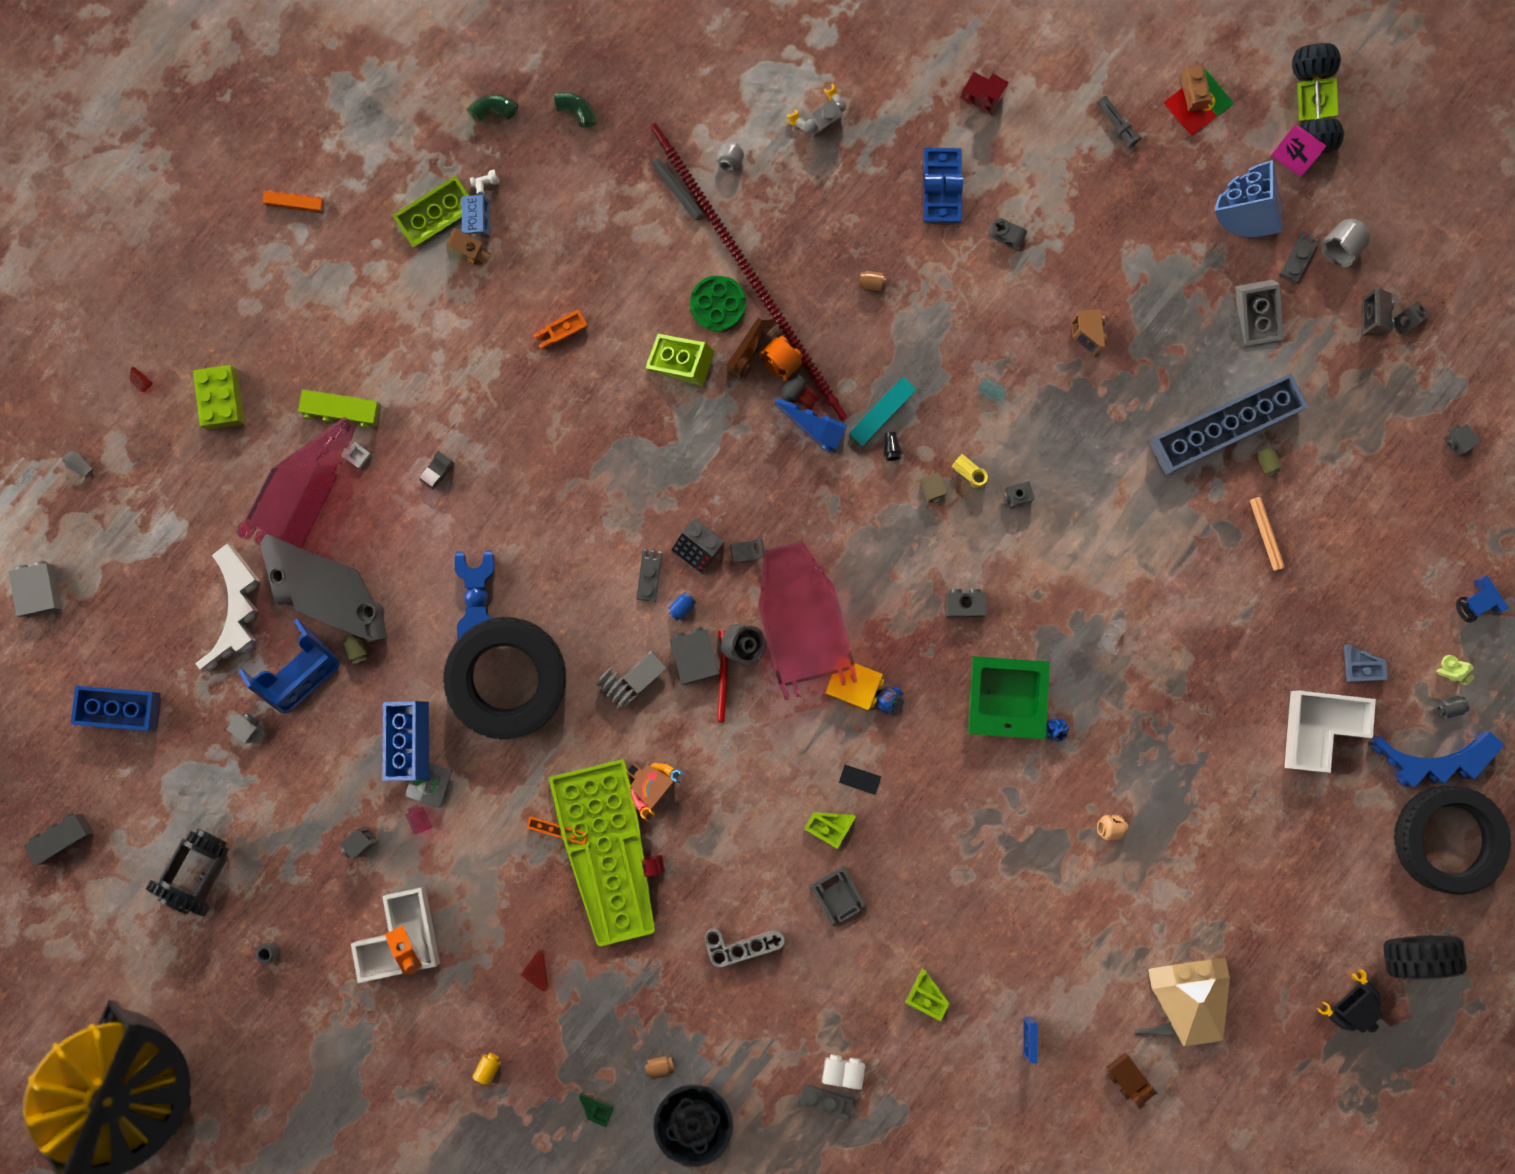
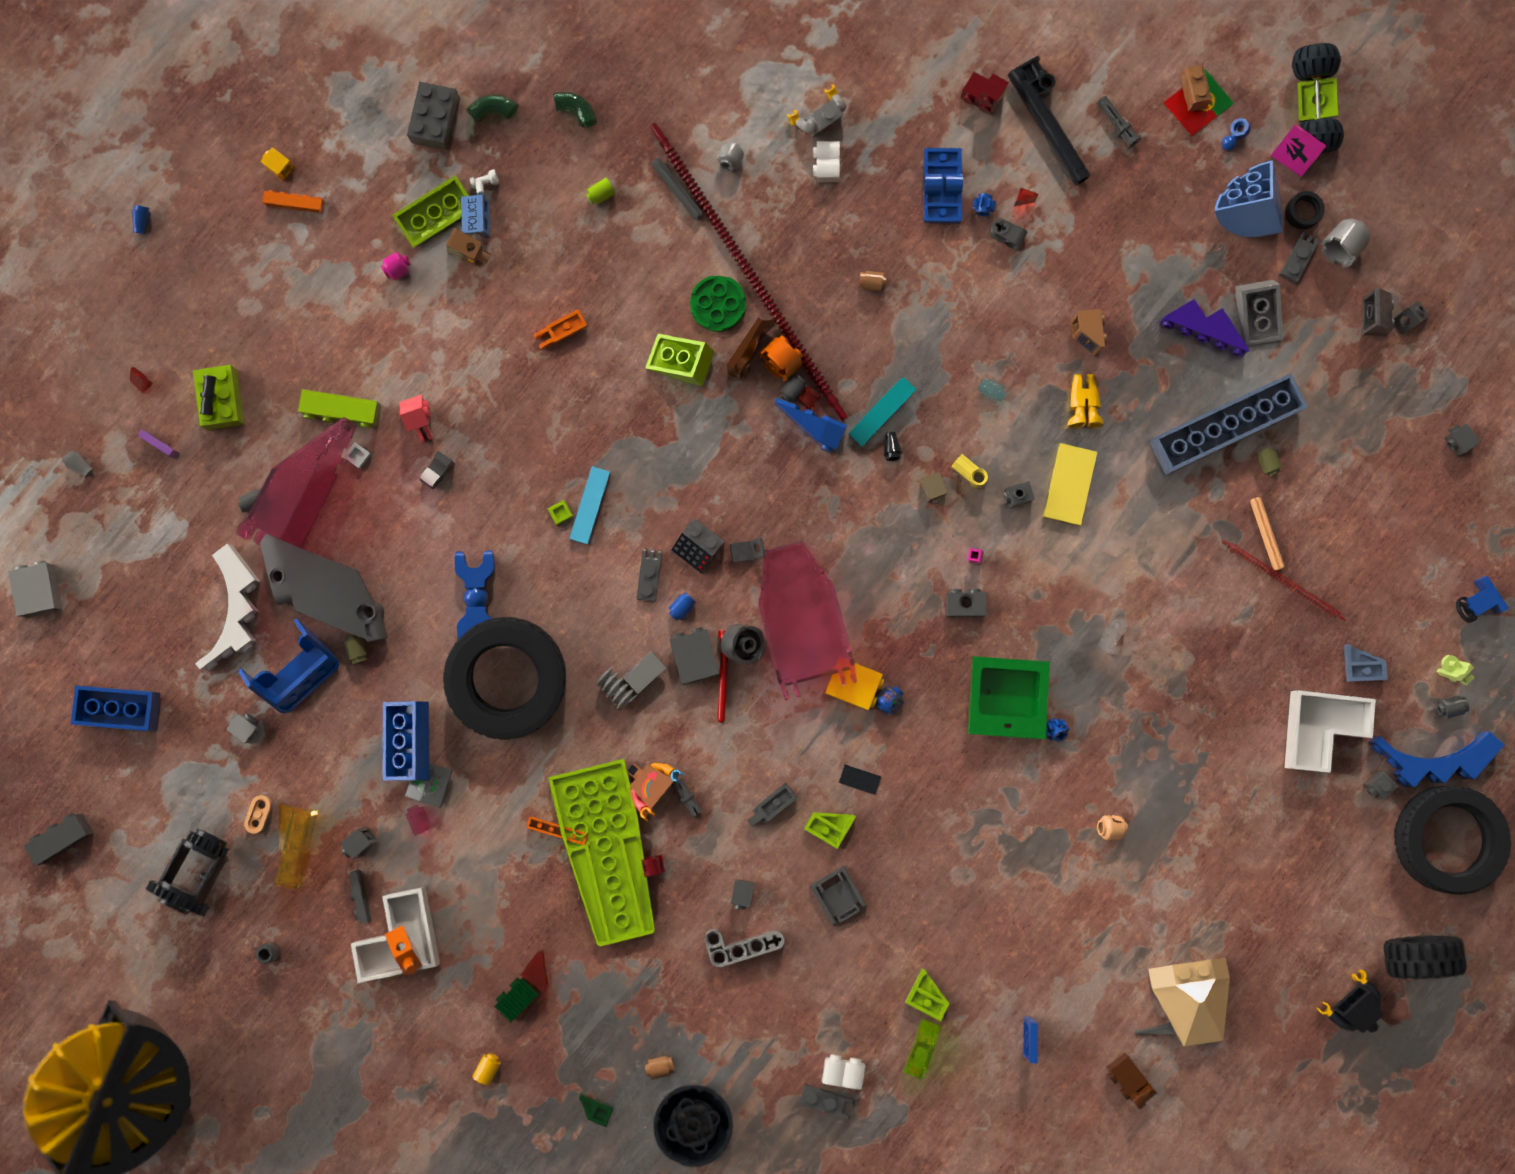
(140, 218): none -> blue cone
(158, 444): none -> medium lavender tile
(208, 395): none -> black pin
(247, 500): none -> dark grey brick
(257, 813): none -> light nougat plate
(277, 163): none -> yellow brick
(295, 835): none -> clear yellow wedge
(359, 895): none -> dark grey hinge
(396, 266): none -> dark pink head
(415, 415): none -> coral brick
(433, 115): none -> dark grey brick
(517, 999): none -> dark green brick
(560, 512): none -> lime tile
(590, 505): none -> medium azure tile
(600, 191): none -> lime brick
(687, 797): none -> dark grey pin
(742, 894): none -> dark grey brick
(773, 805): none -> dark grey hinge
(828, 161): none -> white brick
(922, 1049): none -> clear neon green brick
(980, 556): none -> dark pink piece
(984, 204): none -> blue gear
(1025, 197): none -> clear red slope
(1028, 83): none -> black piece
(1070, 484): none -> light yellow tile
(1085, 400): none -> yellow piece
(1214, 329): none -> dark purple slope
(1230, 142): none -> blue plate
(1260, 564): none -> red piece
(1318, 205): none -> black tyre
(1380, 785): none -> dark grey brick

